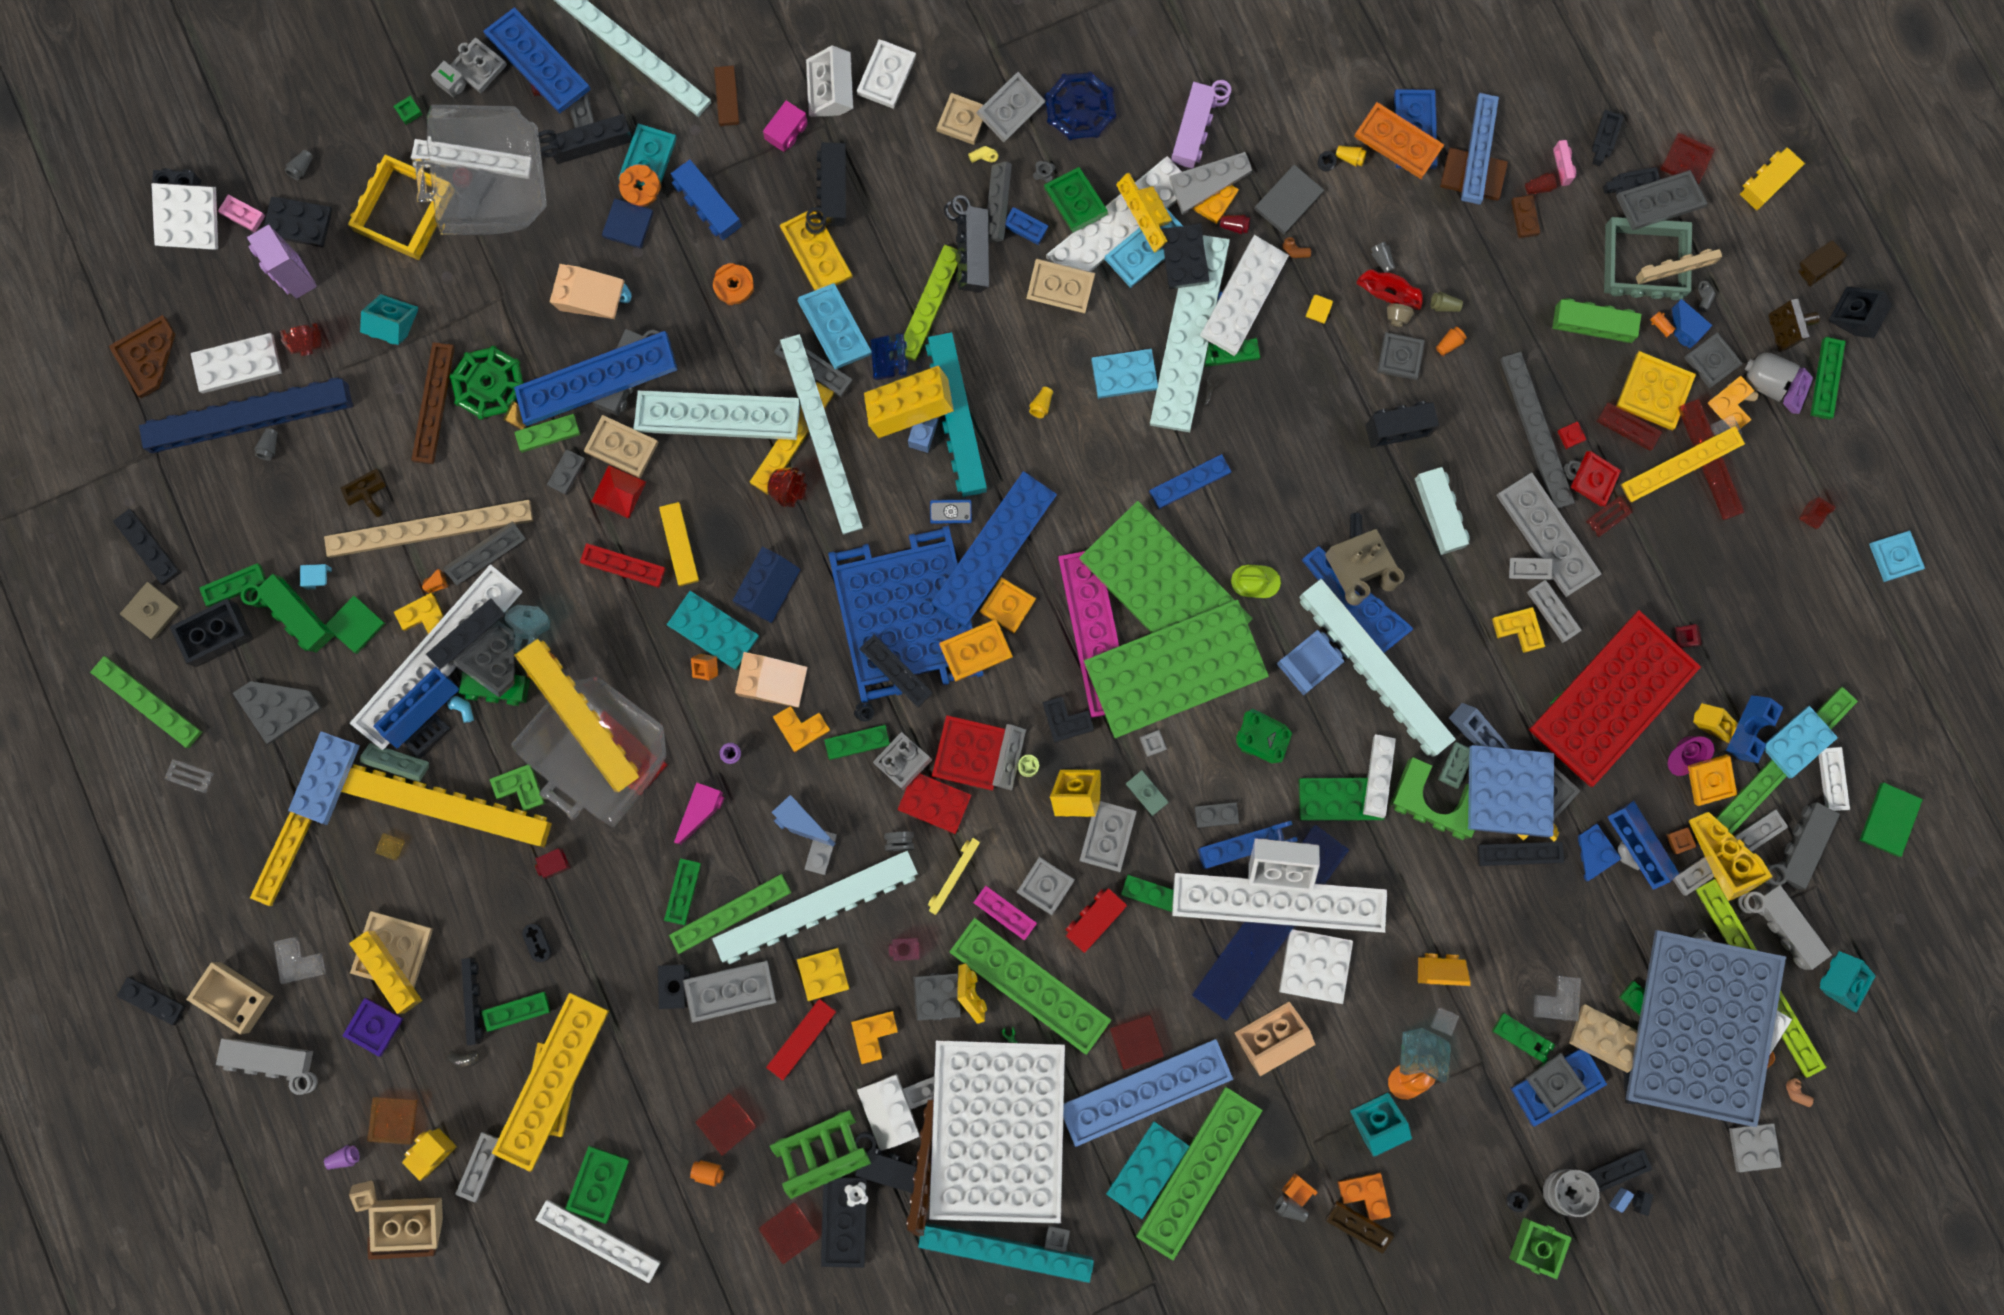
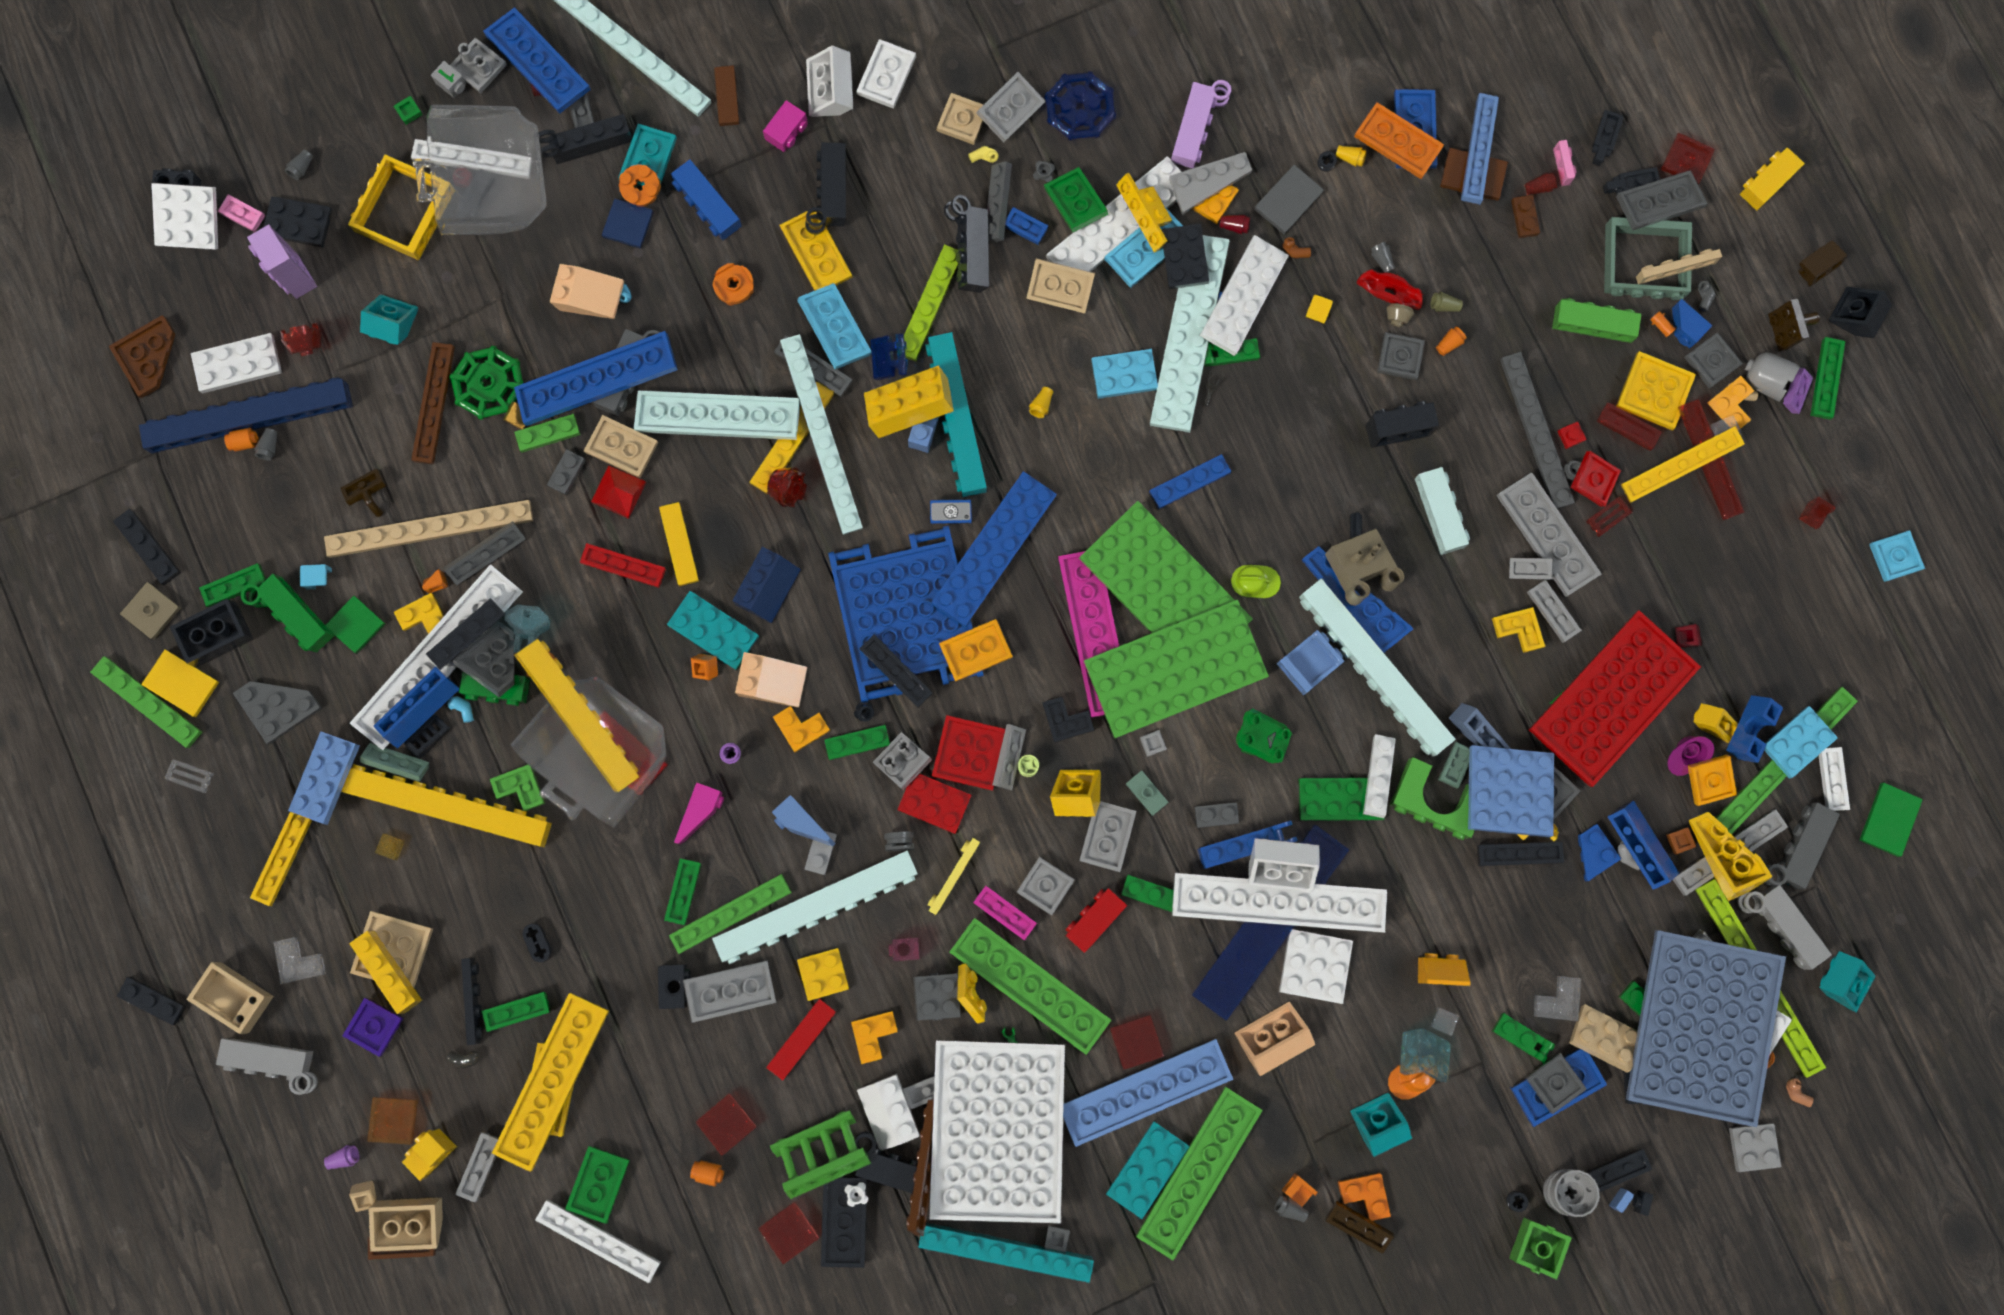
(180, 683): none -> yellow tile
(241, 439): none -> orange brick
(552, 863): dark red brick -> none
(1007, 605): light orange tile -> none

